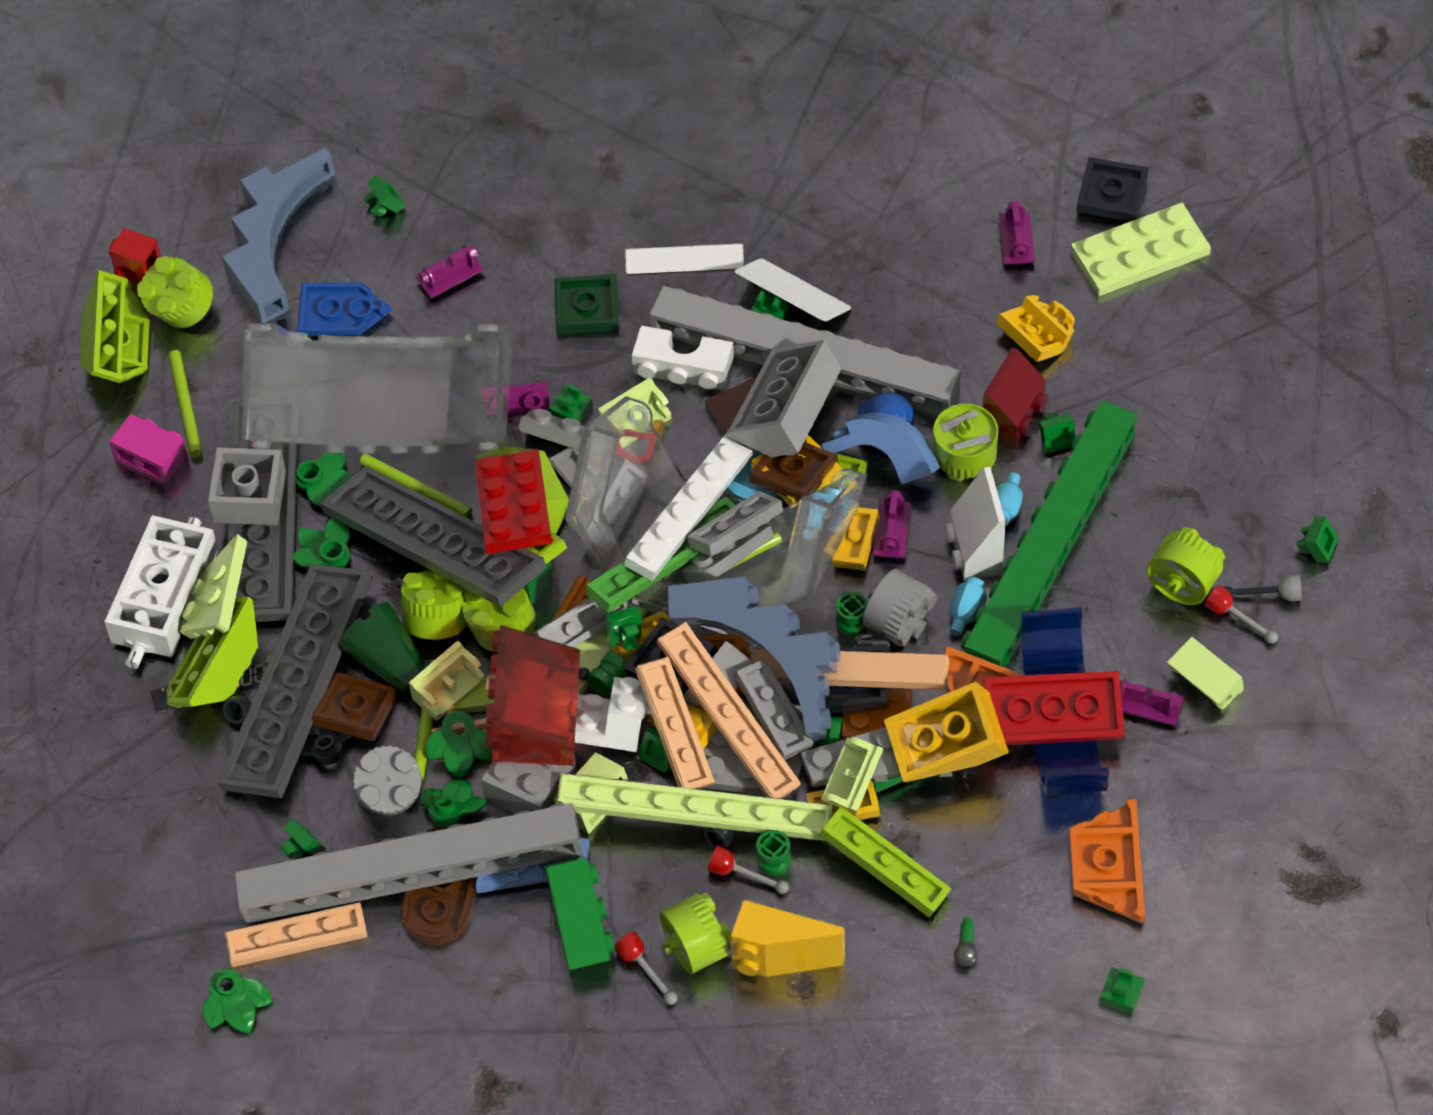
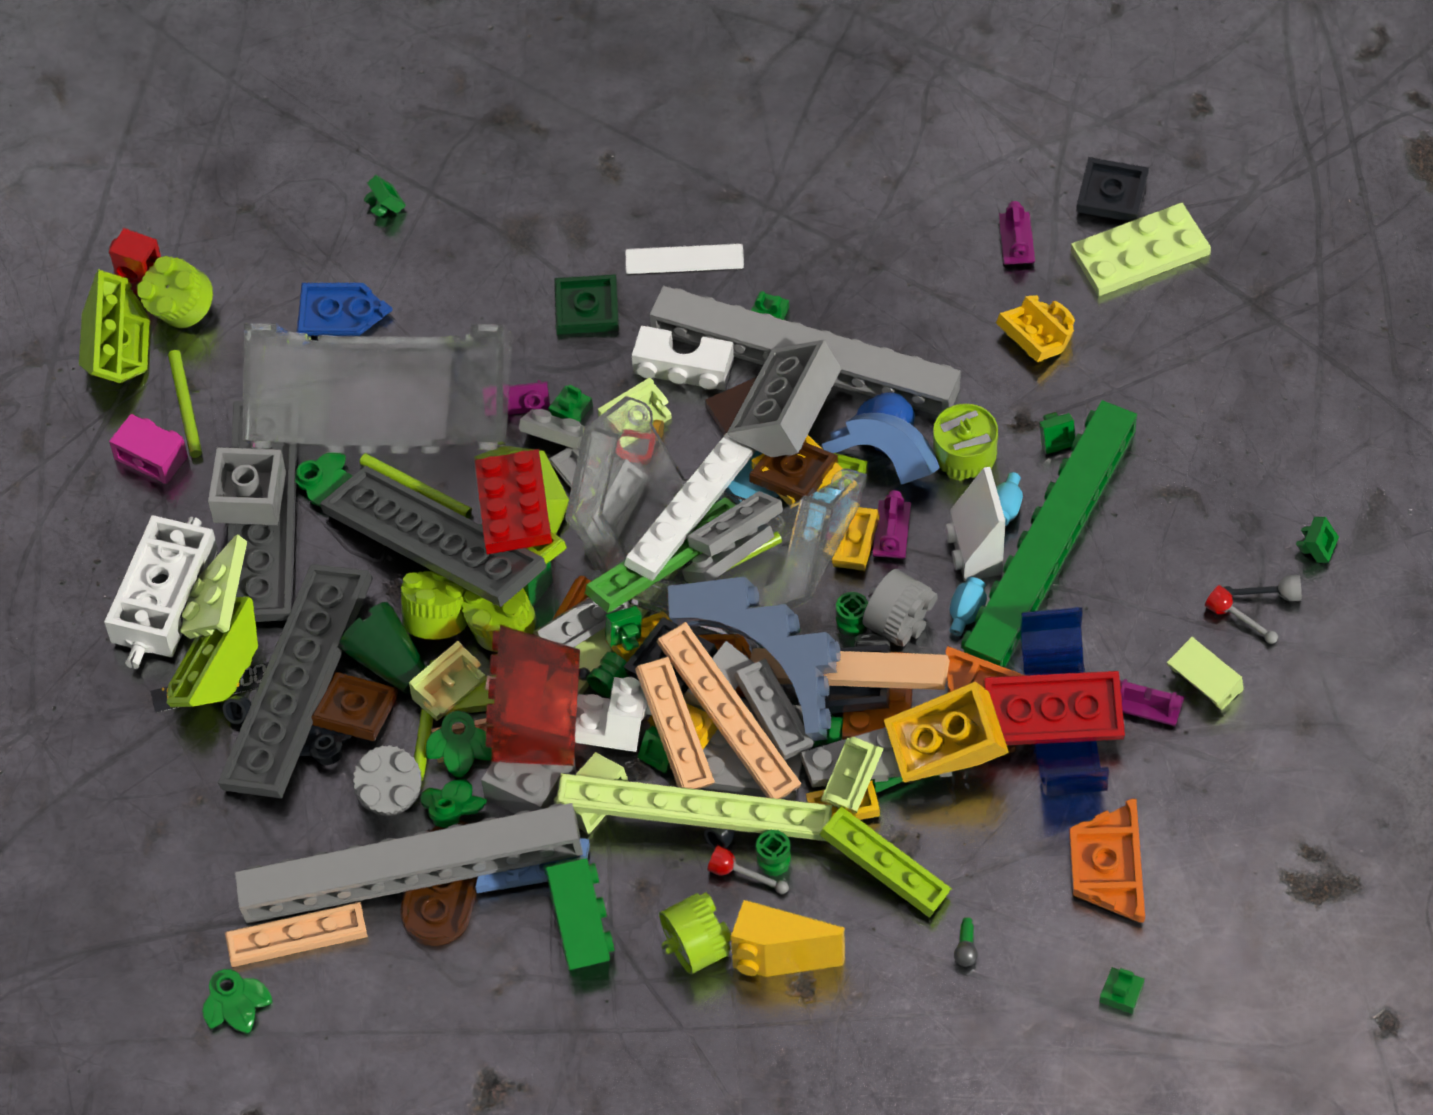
(257, 230): sand blue arch -> none
(301, 841): green tile -> none
(320, 545): green plate -> none
(450, 272): magenta hinge -> none
(632, 949): hinge -> none
(793, 289): white sticker -> none
(1015, 397): dark red slope -> none
(1185, 567): lime piece -> none

